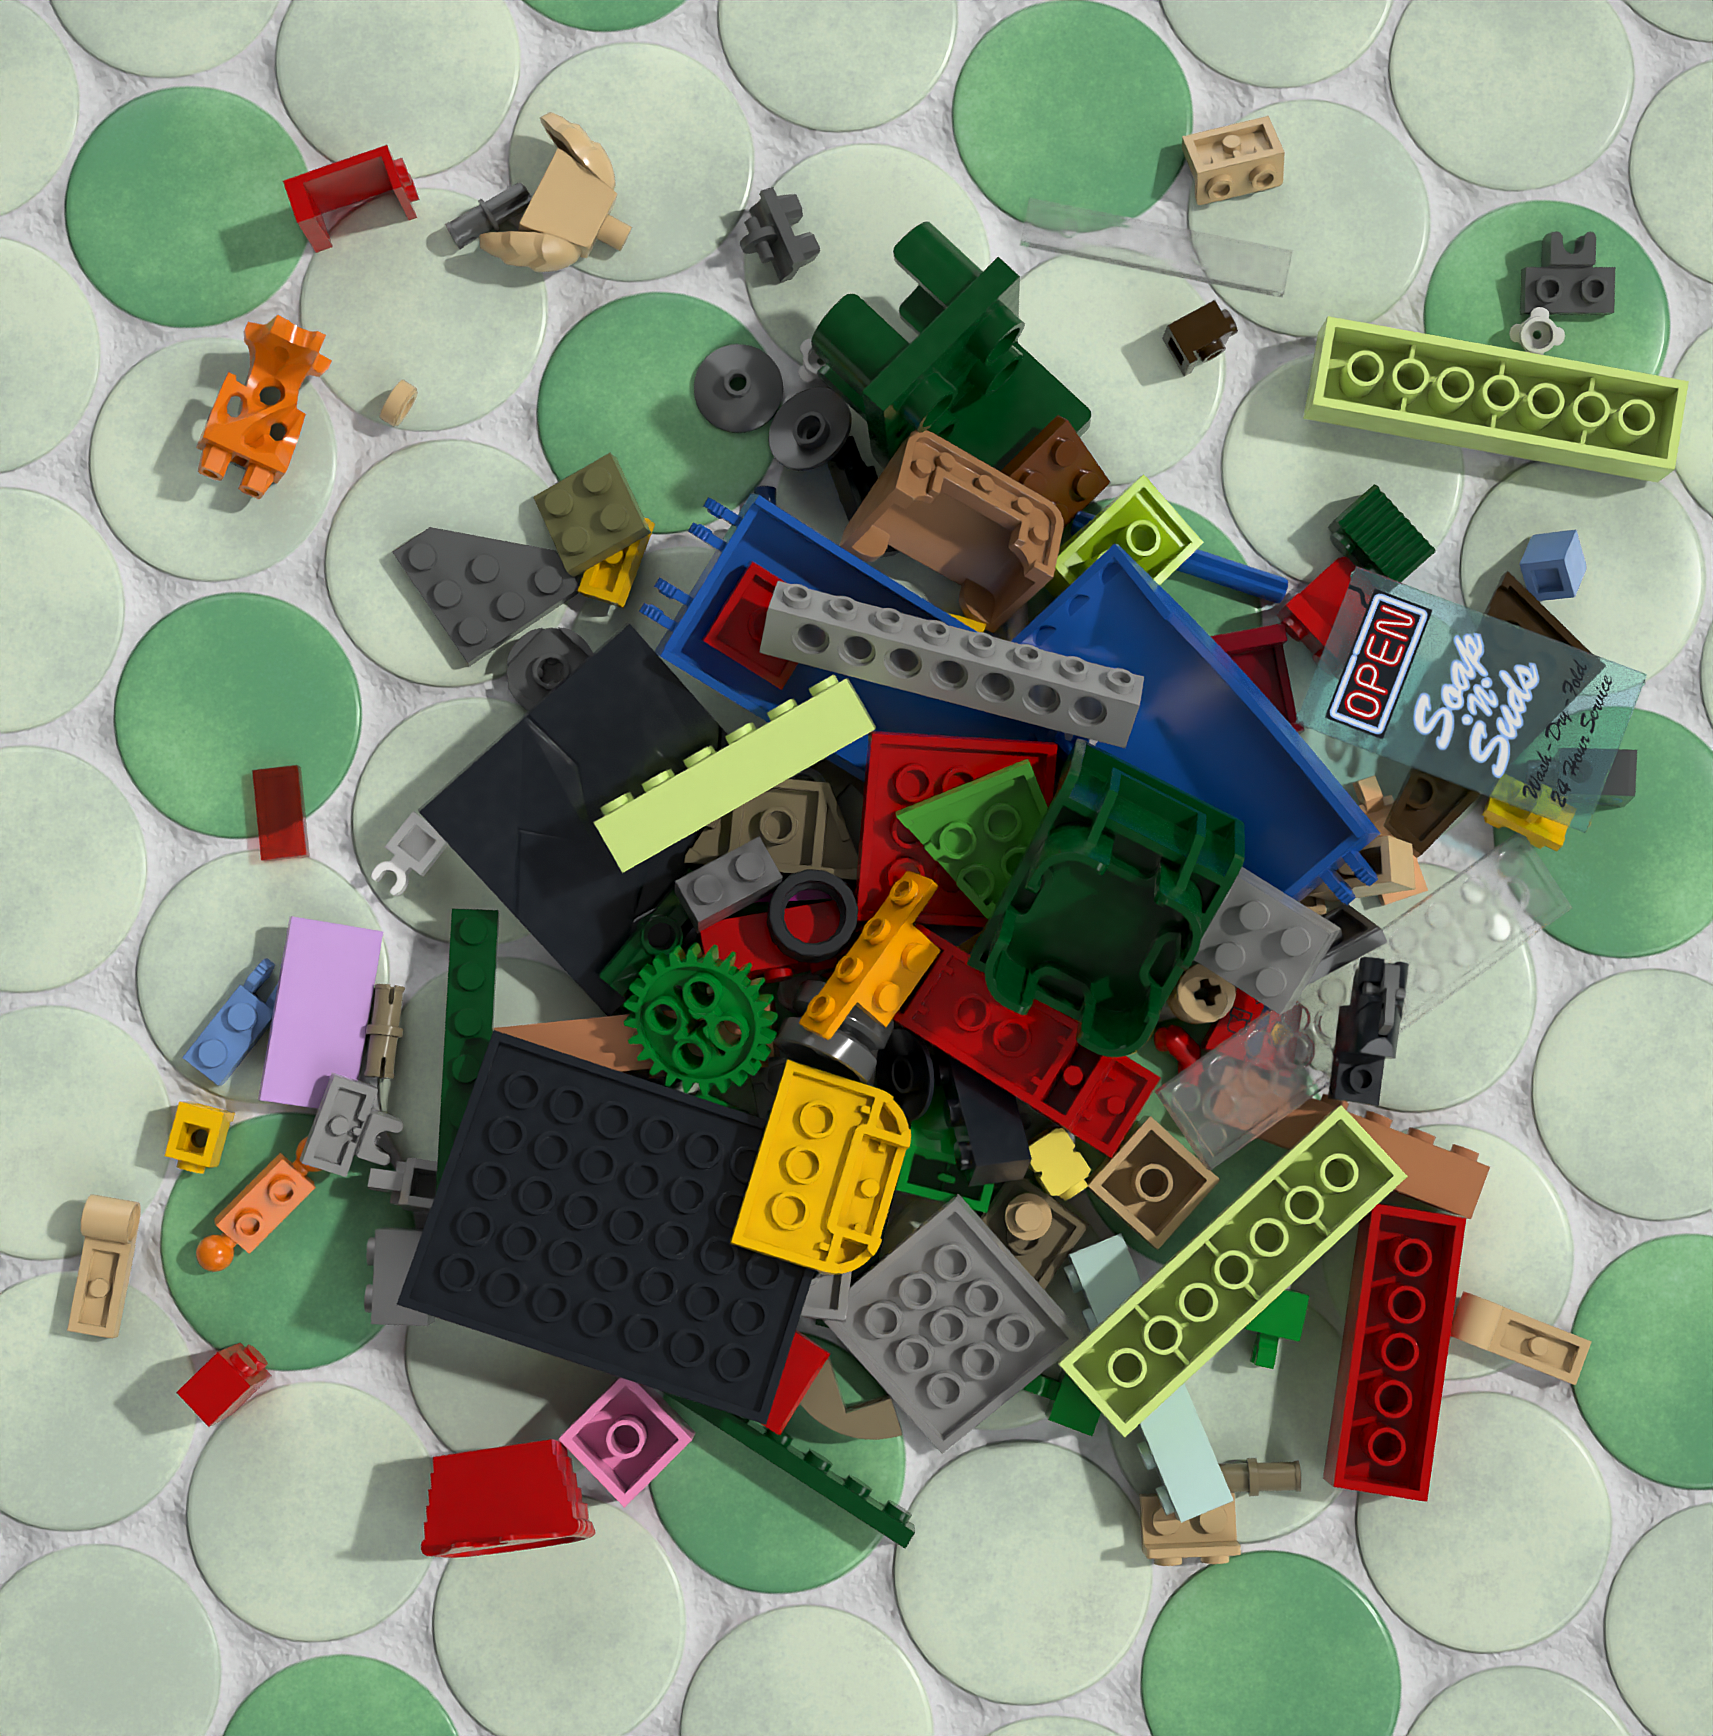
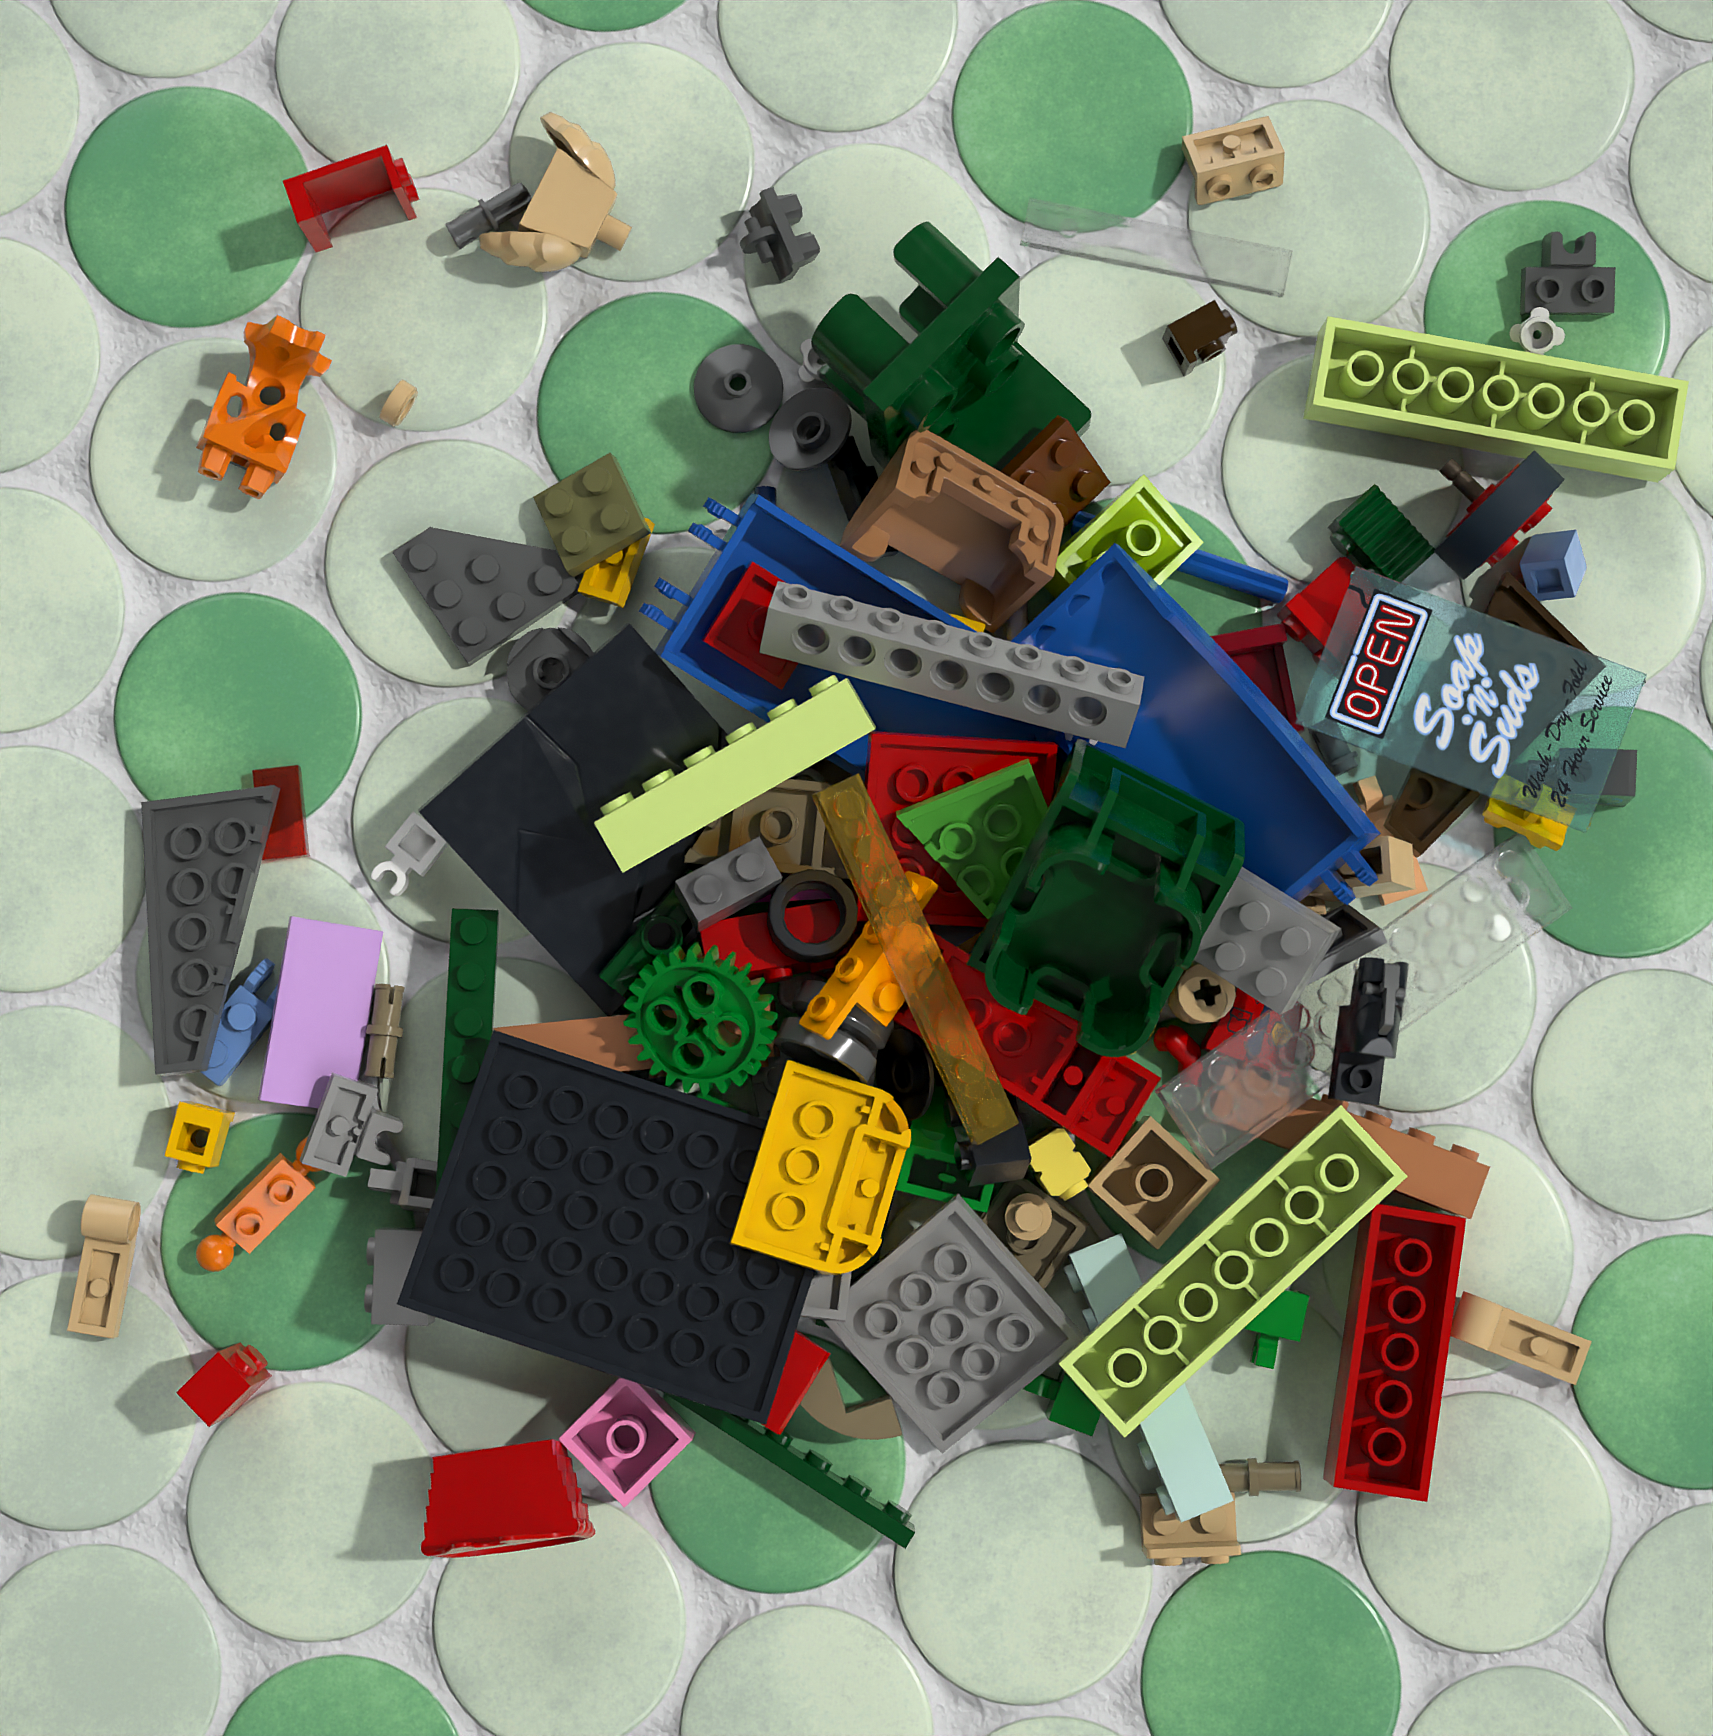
(199, 890): none -> dark grey wing
(915, 959): none -> clear yellow plate
(1335, 753): none -> dark grey pin
(1496, 512): none -> black wheel

